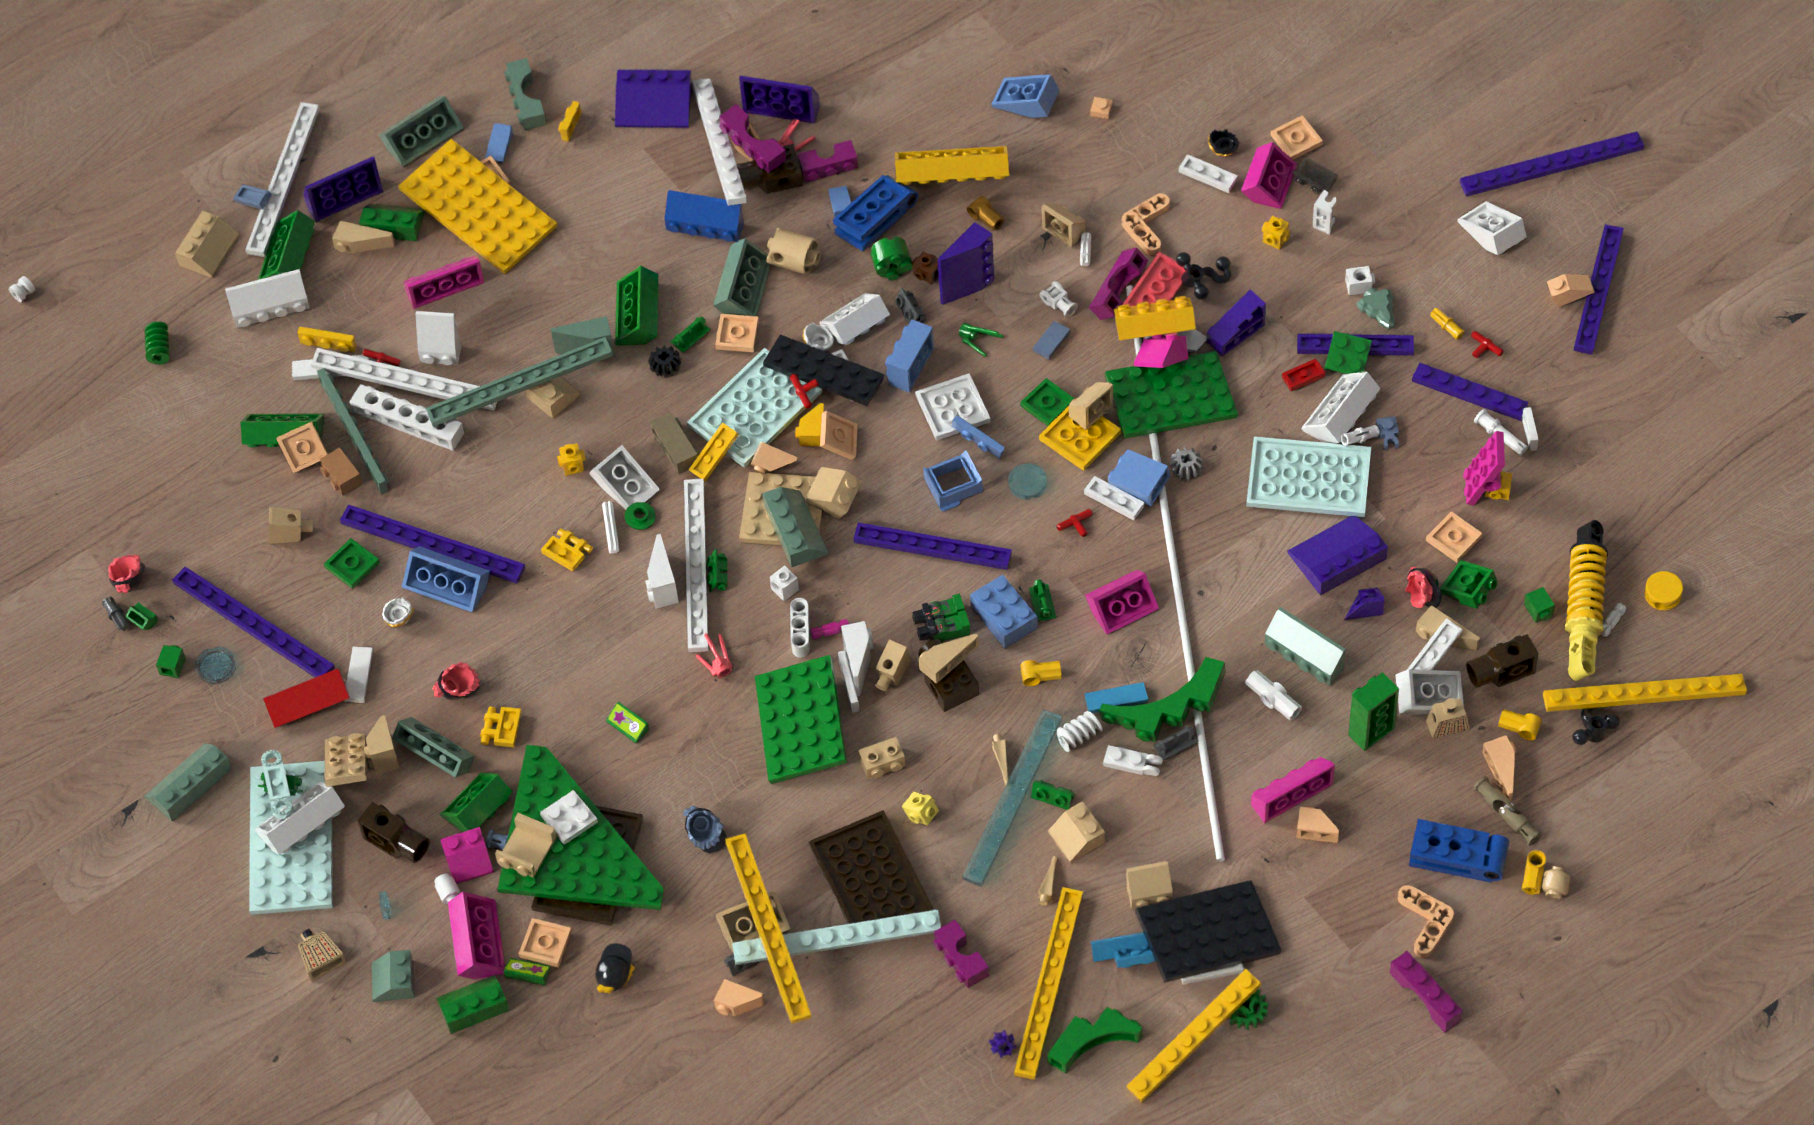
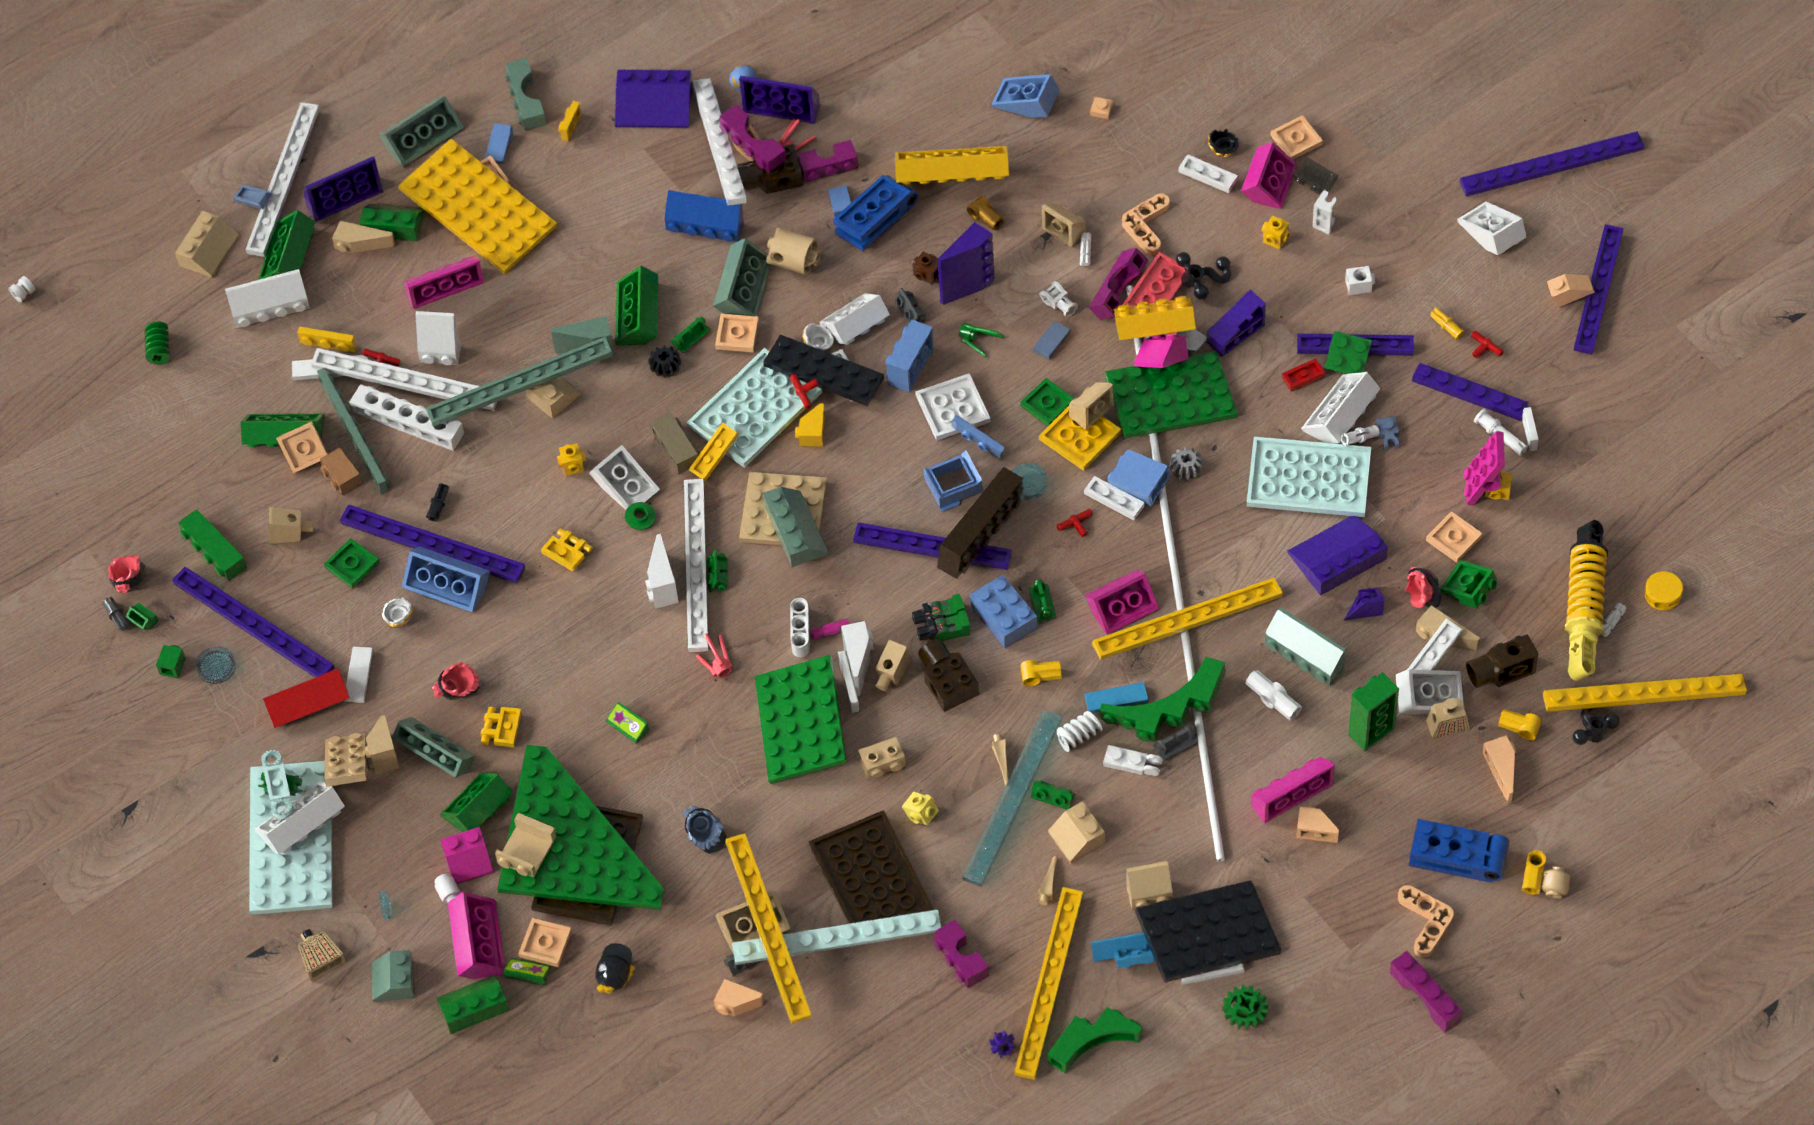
(189, 781): sand green slope -> none
(212, 545): none -> green brick
(392, 834): dark brown brick -> none
(437, 502): none -> black axle
(492, 837): sand blue bush -> none
(569, 817): white plate -> none
(610, 526): white axle -> none
(742, 70): none -> medium blue hair
(770, 458): light nougat slope -> none
(784, 583): white brick -> none
(833, 491): tan slope -> none
(838, 435): light nougat plate -> none
(891, 258): green brick -> none
(945, 657): tan slope -> none
(980, 523): none -> dark brown brick
(1187, 618): none -> yellow plate
(1193, 1035): yellow plate -> none
(1378, 306): sand green rock -> none
(1512, 816): dark tan piece -> none
(1539, 605): green brick -> none

